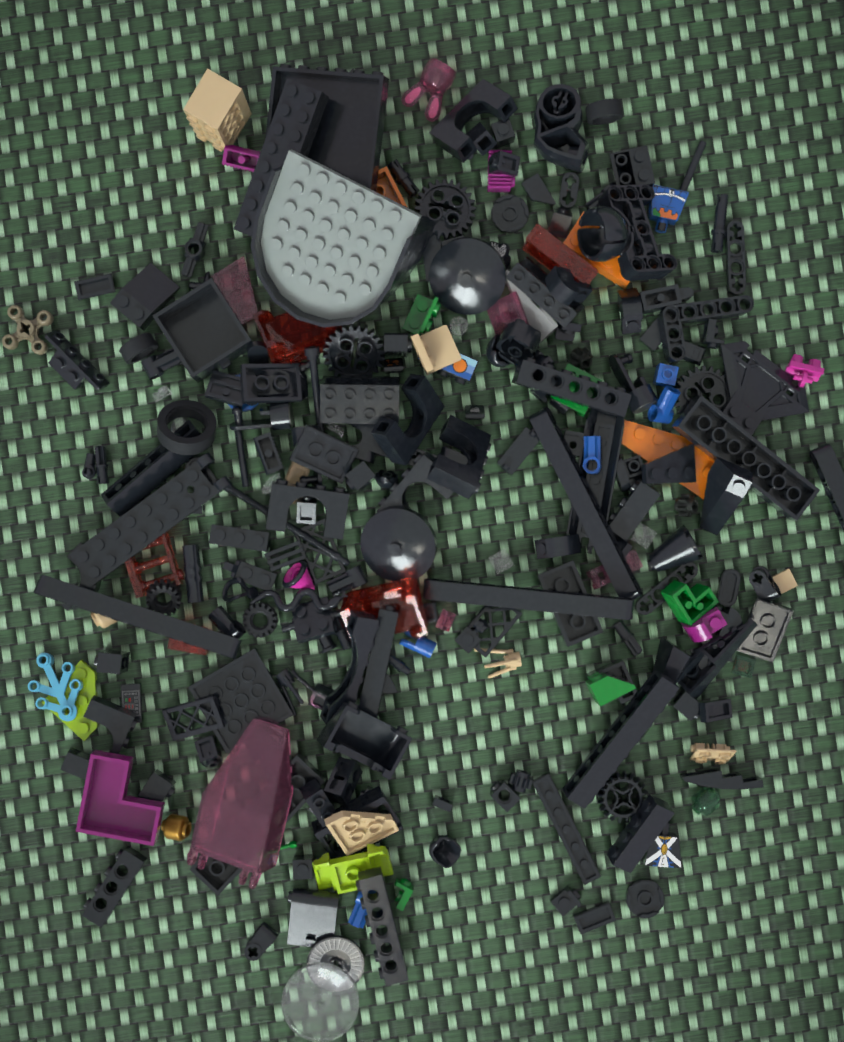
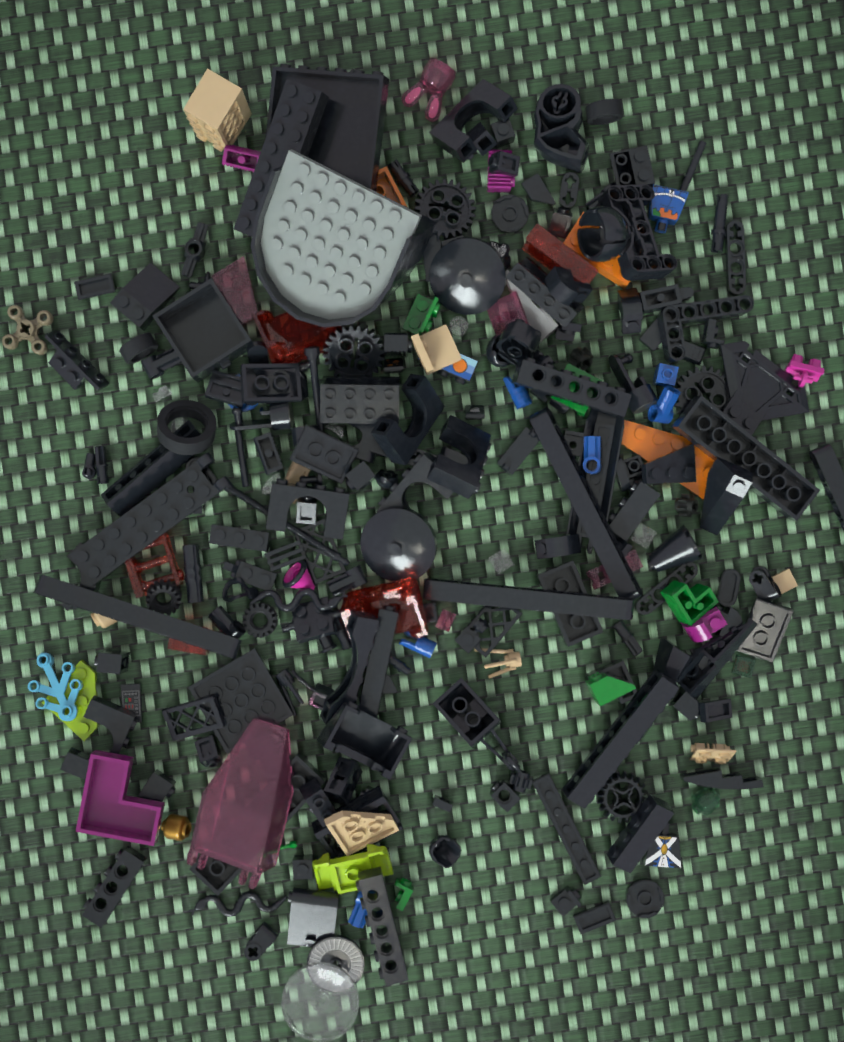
(239, 904): none -> black animal
(473, 719): none -> black slope
(519, 395): none -> blue hinge

